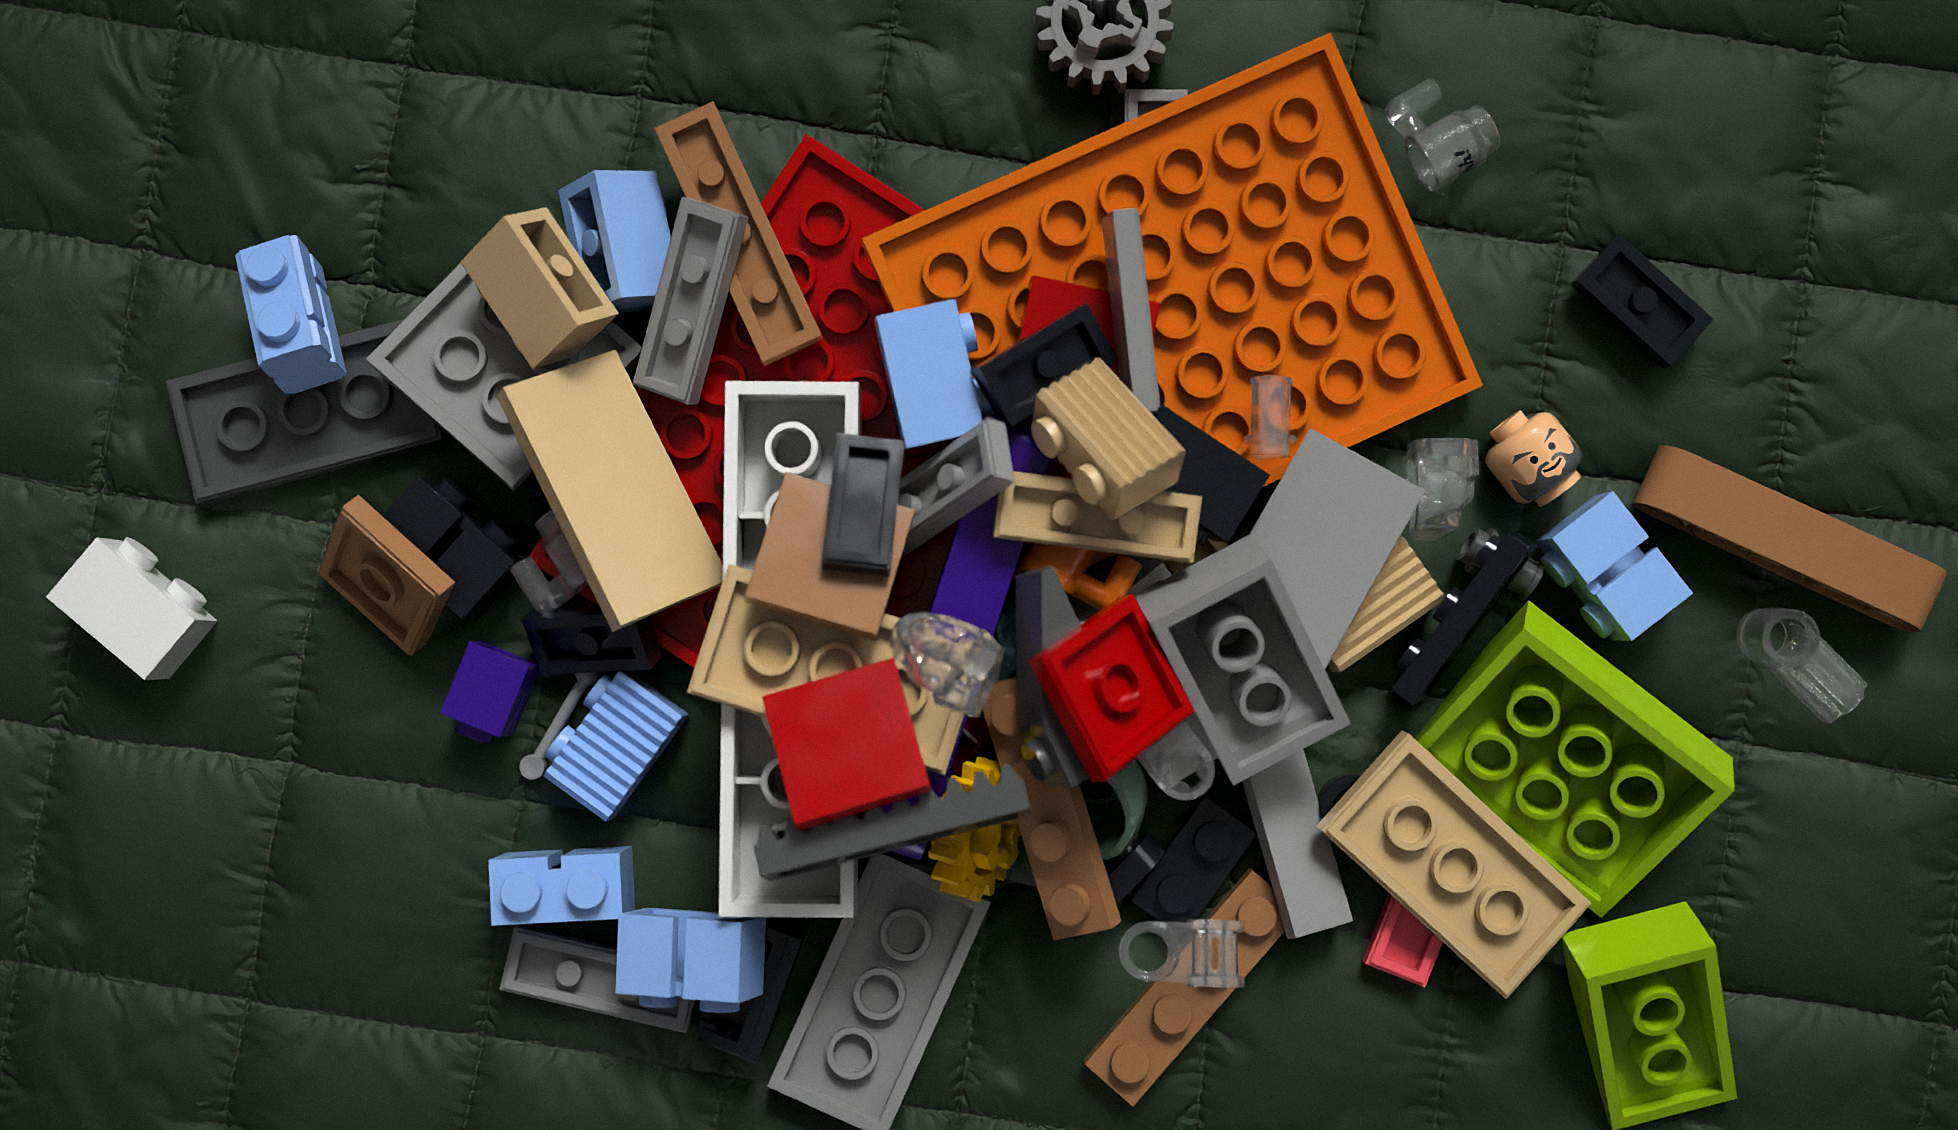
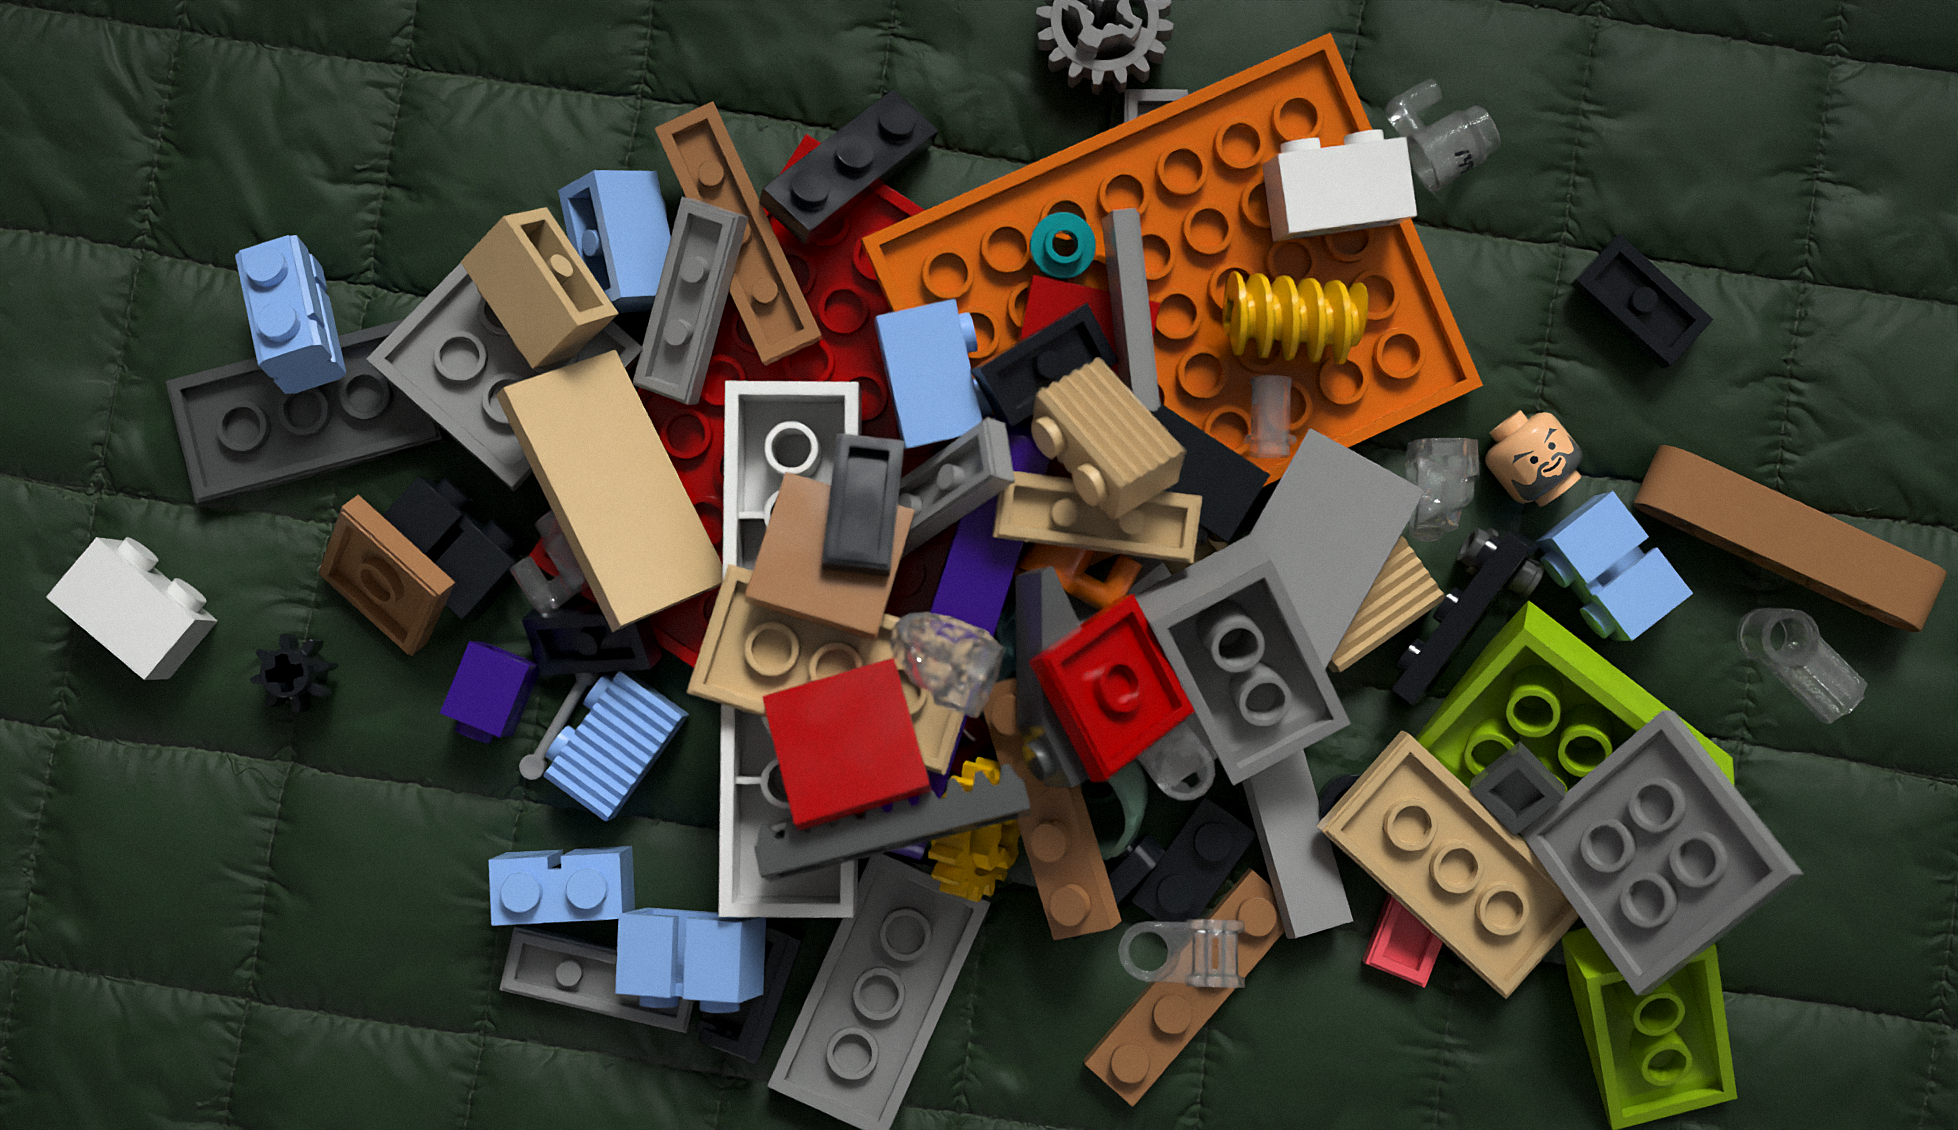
(274, 669): none -> black gear
(848, 167): none -> black plate
(1048, 260): none -> teal plate
(1294, 315): none -> yellow piece
(1339, 186): none -> white brick
(1517, 788): none -> dark grey plate
(1659, 853): none -> light grey plate

